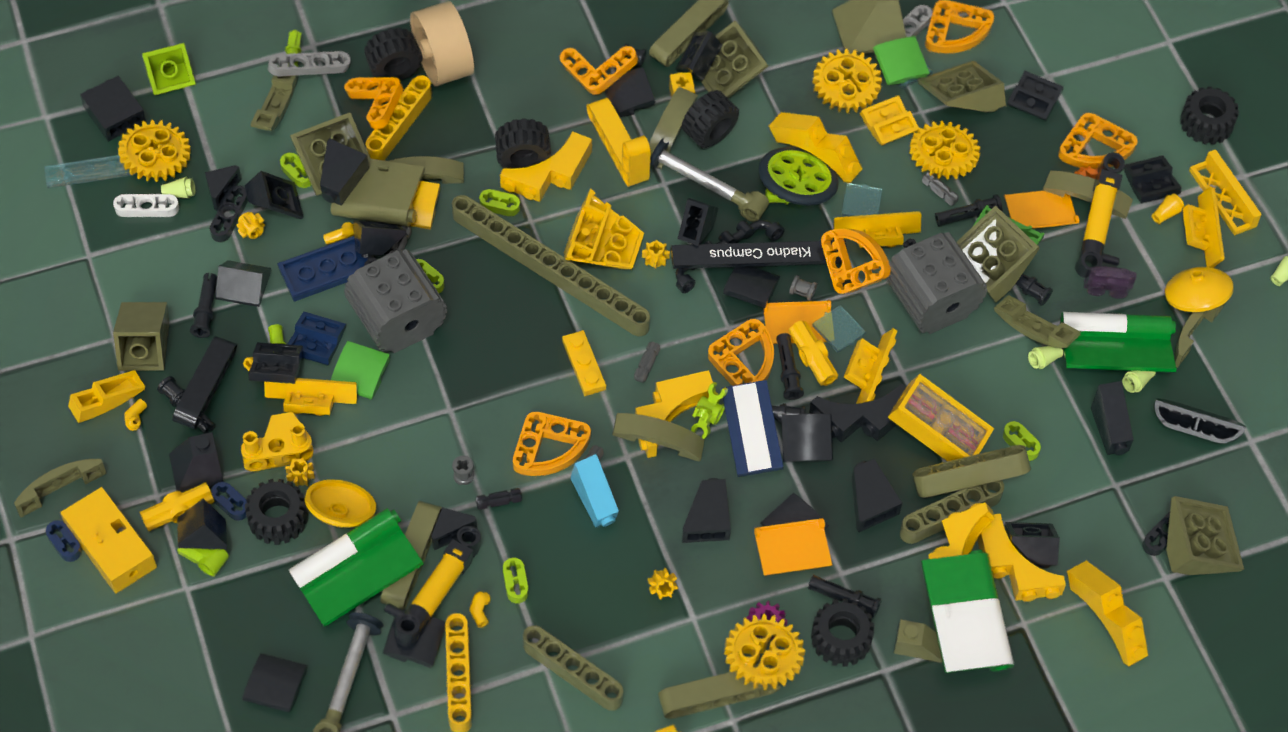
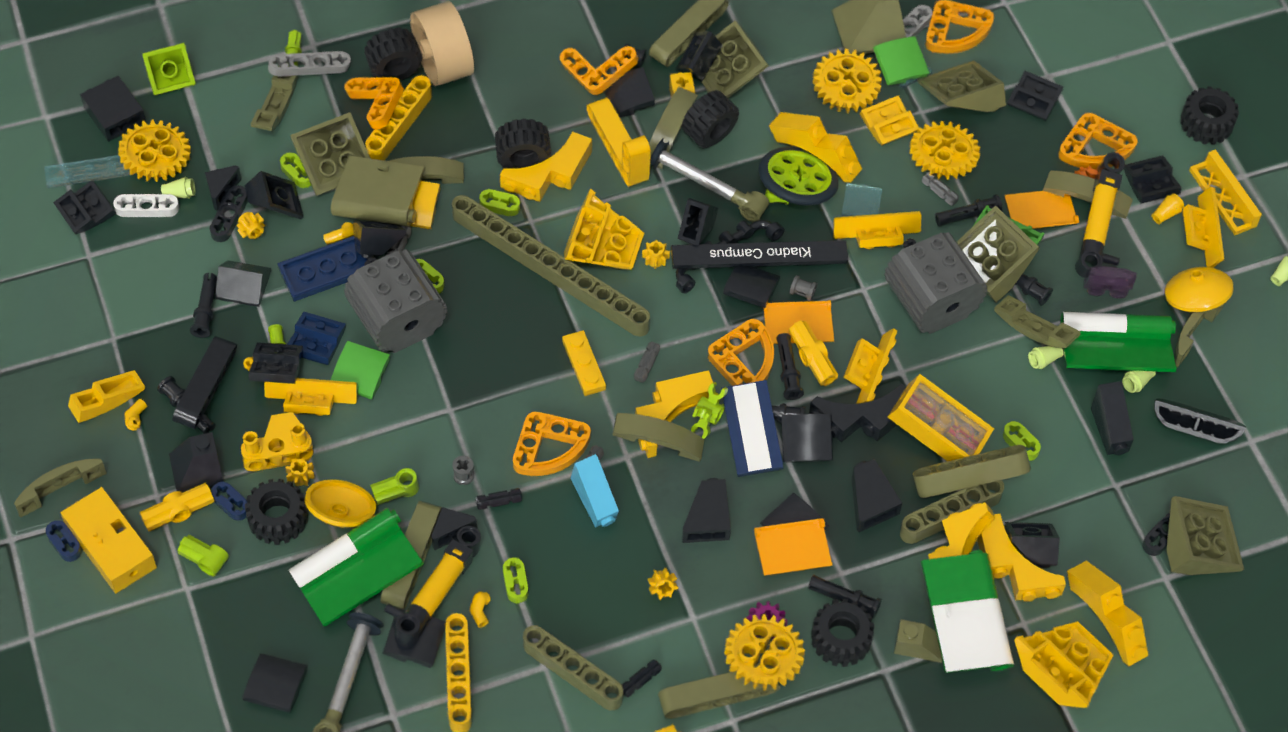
(84, 208): none -> black slope
(141, 336): olive slope -> none
(201, 528): black slope -> none
(341, 171): black slope -> none
(394, 488): none -> lime piece
(641, 677): none -> black axle
(839, 328): clear light blue piece -> none
(845, 272): light orange beam -> none
(1065, 663): none -> yellow wedge

